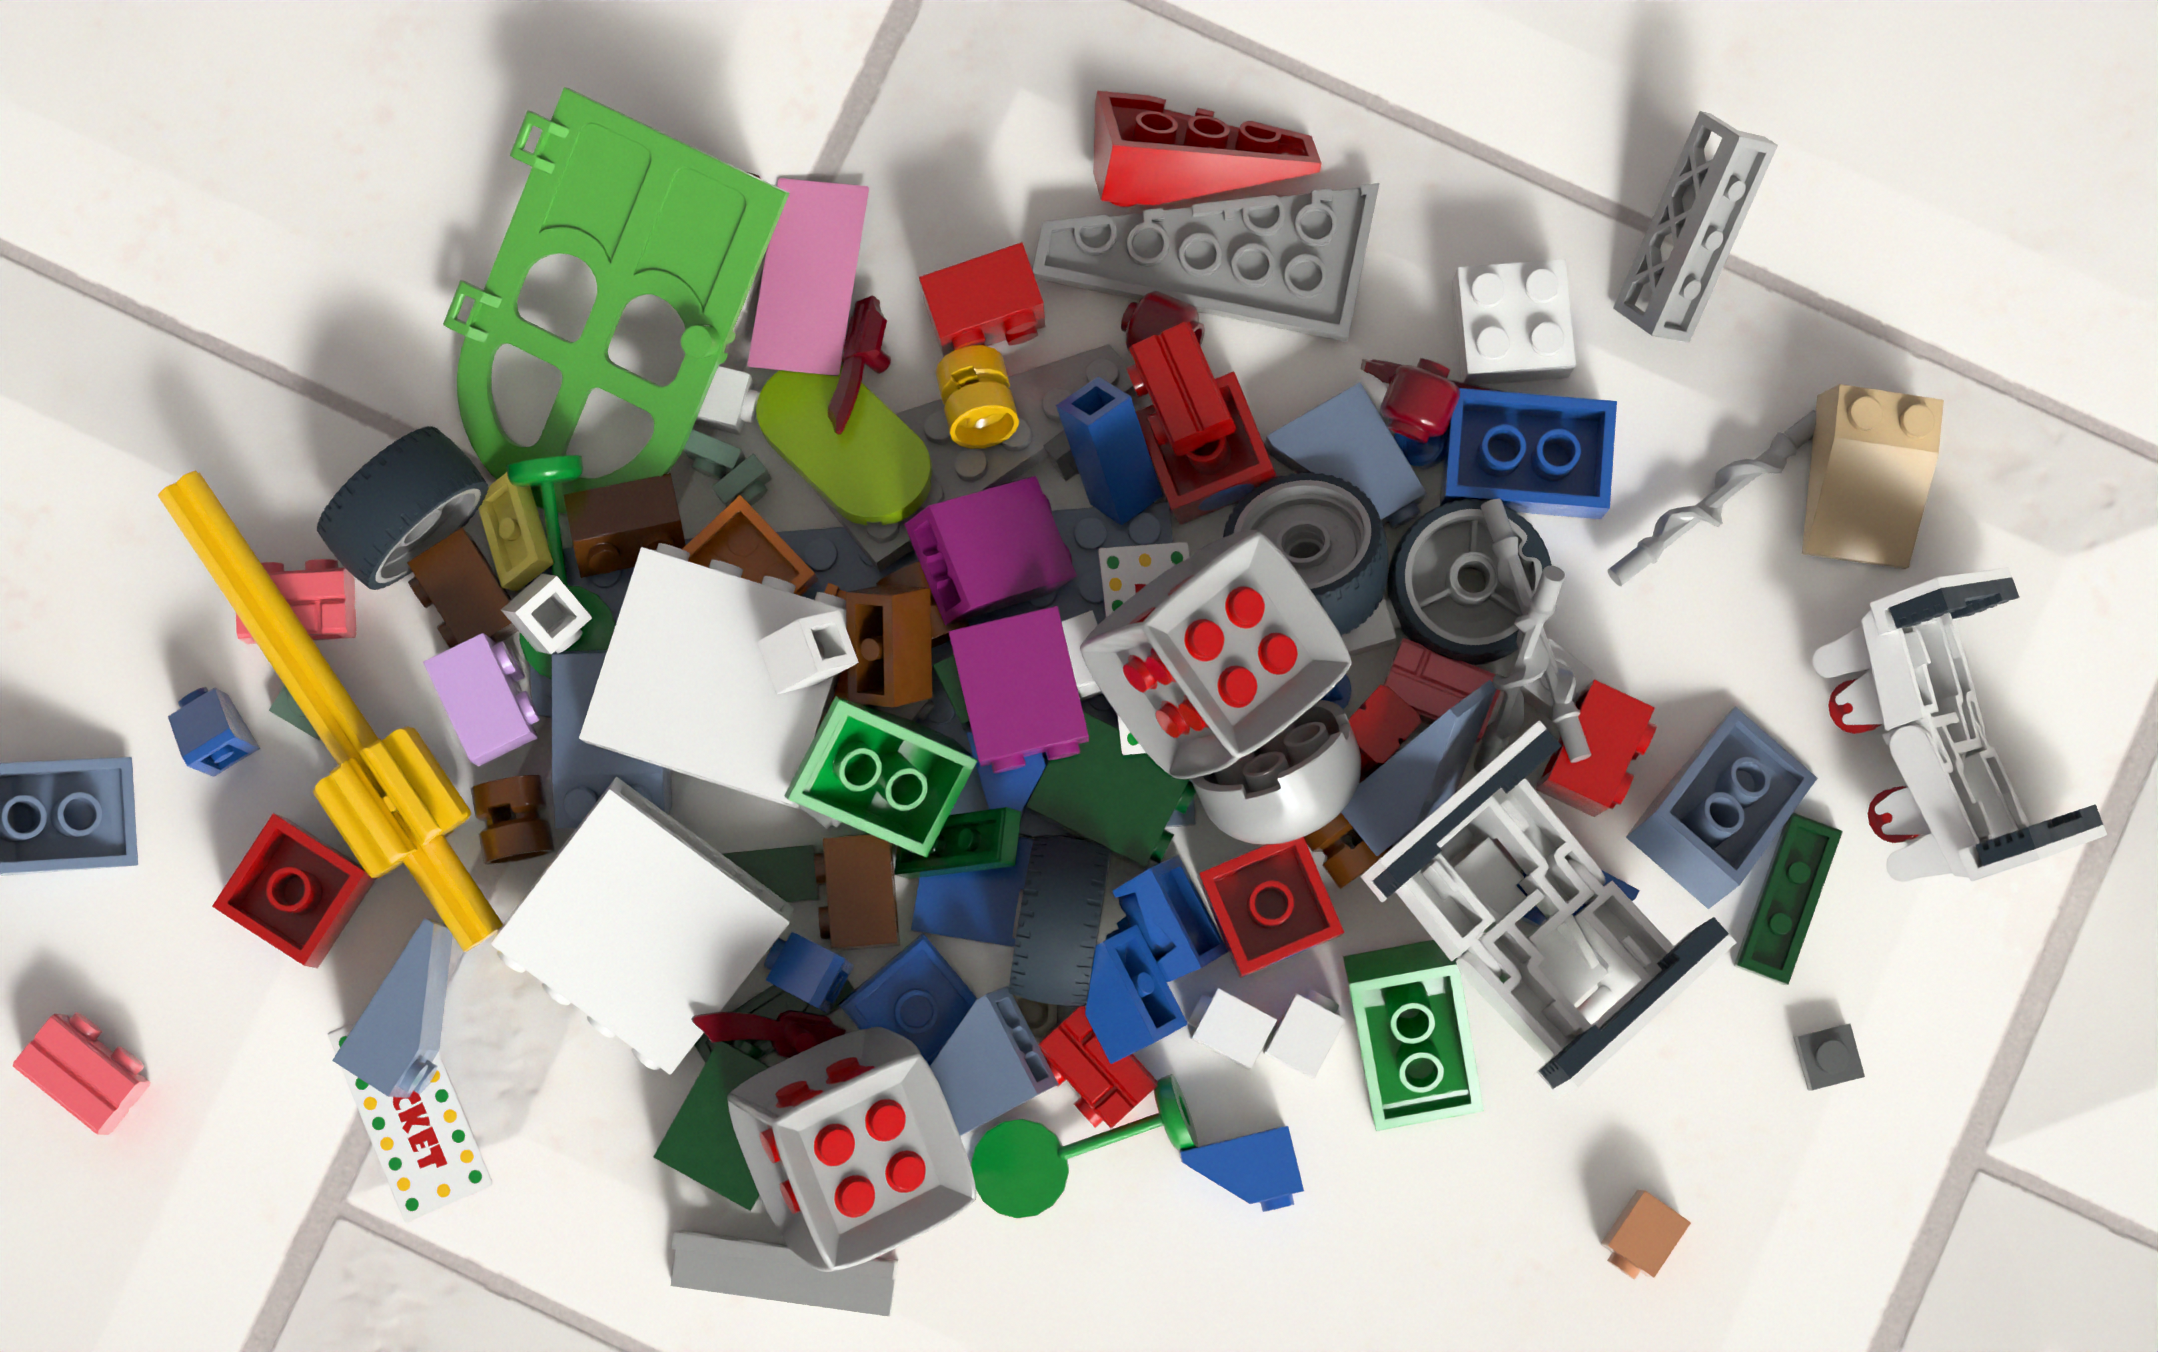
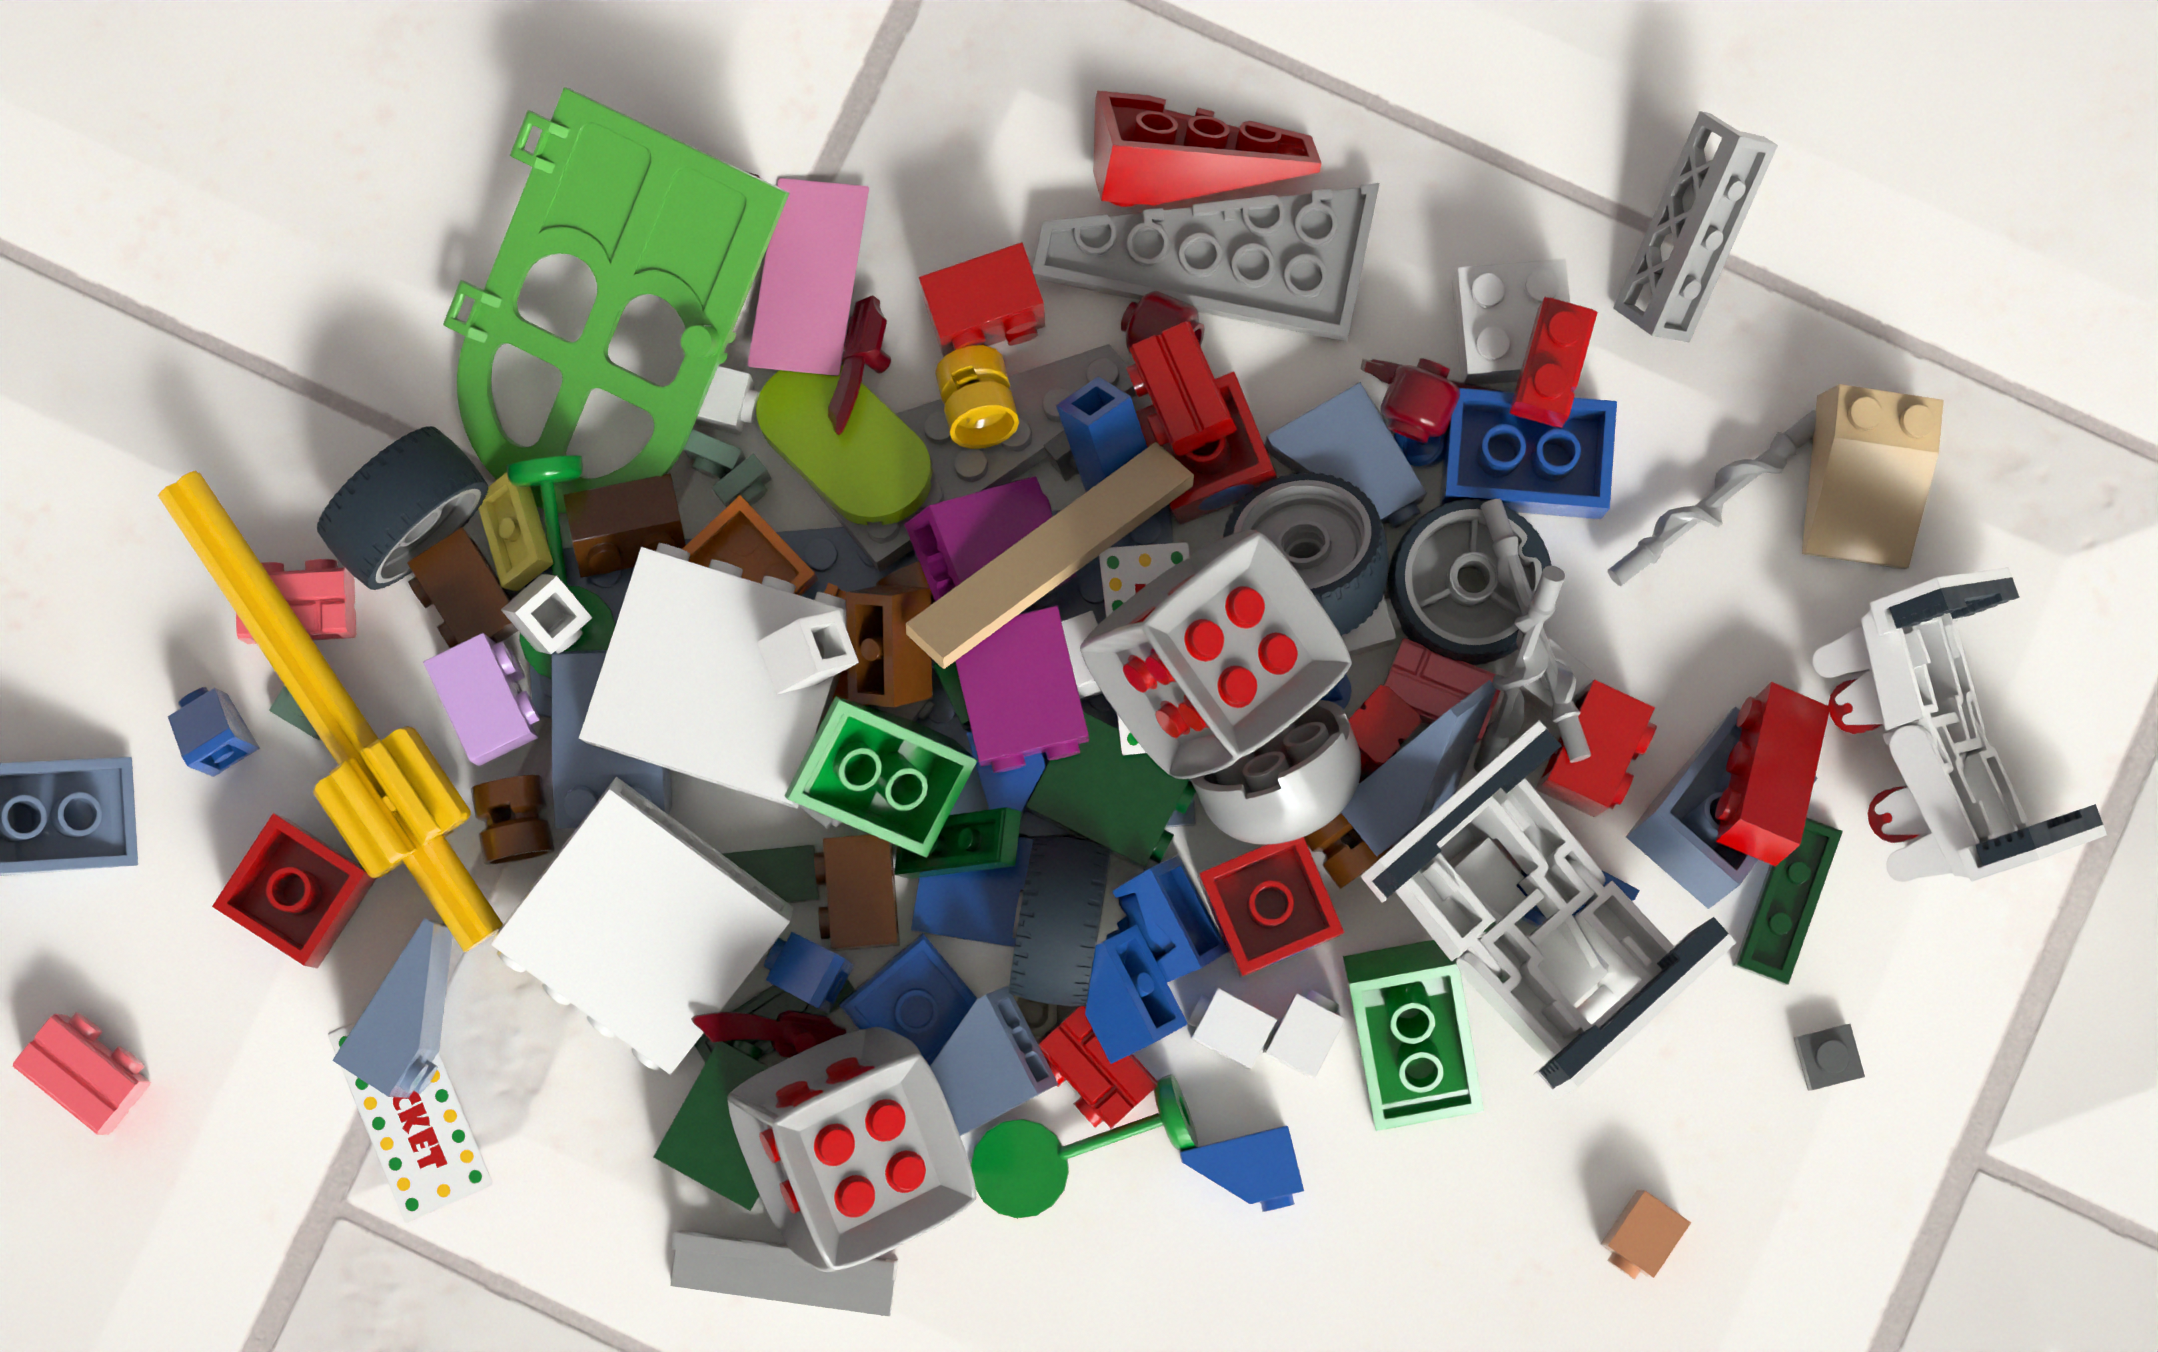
(1049, 555): none -> tan tile
(1553, 362): none -> red brick
(1772, 773): none -> red brick

